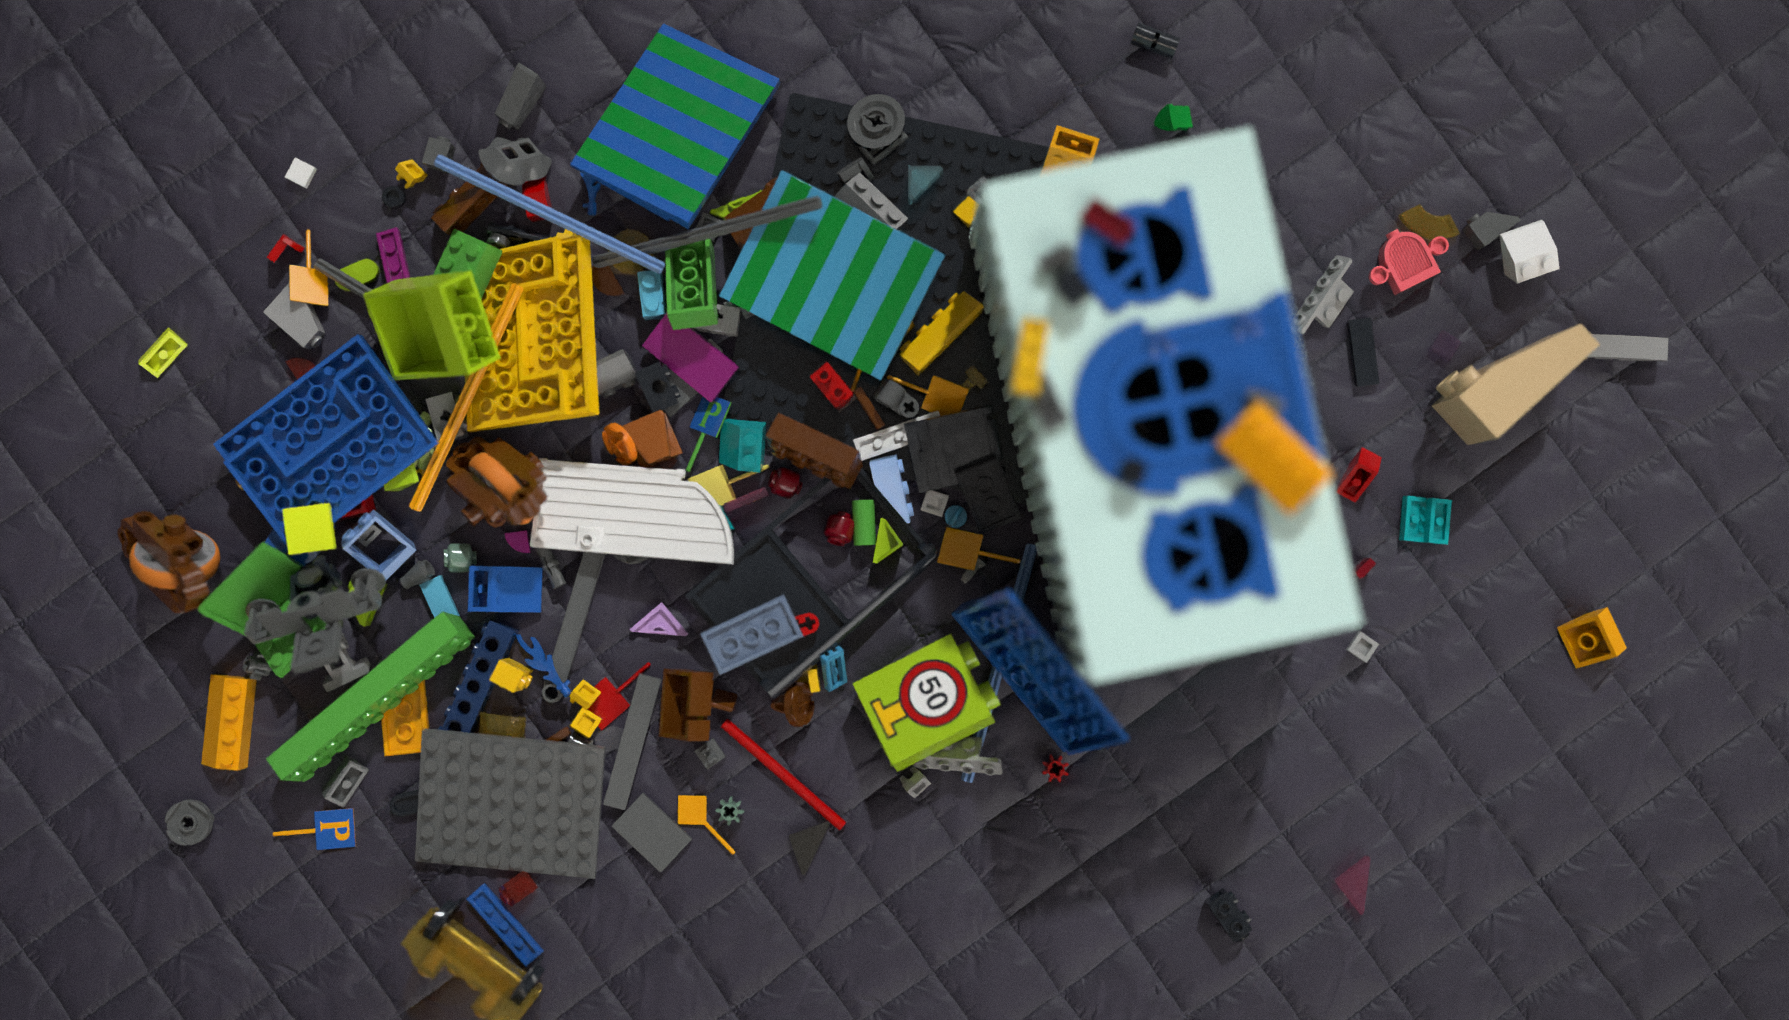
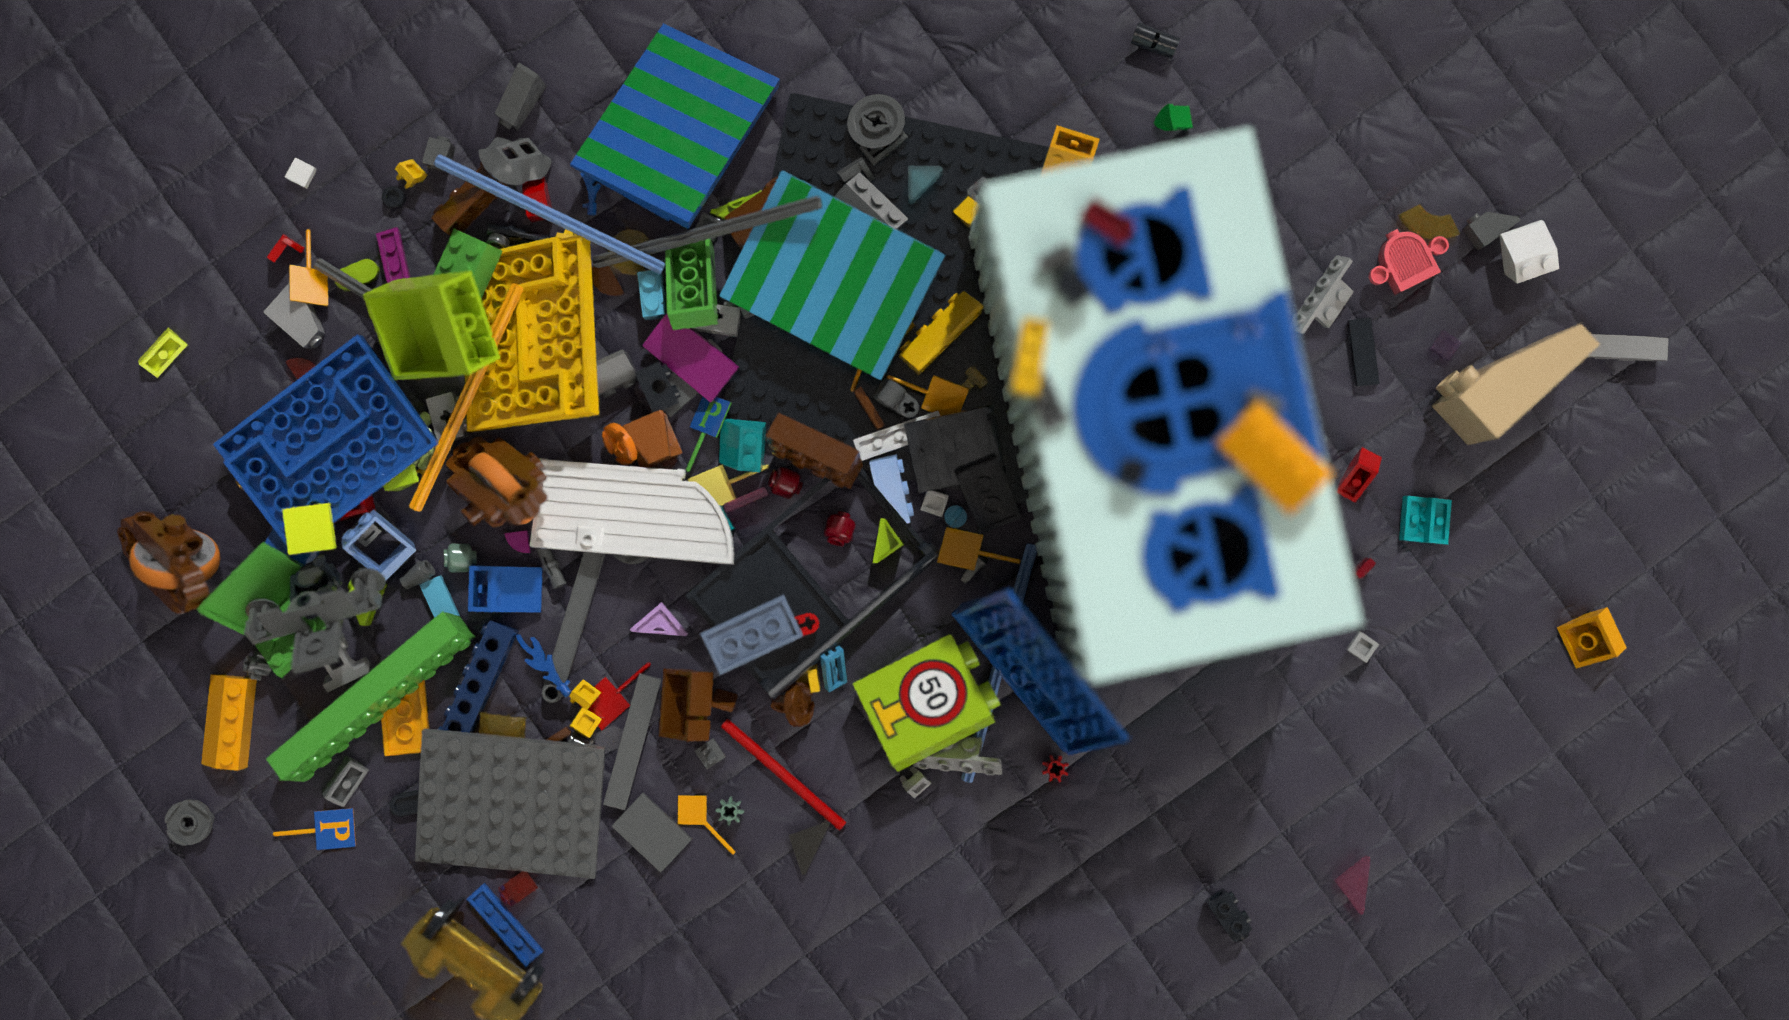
(511, 675): yellow brick -> none
(833, 387): red hips -> none
(864, 522): bright green pin -> none

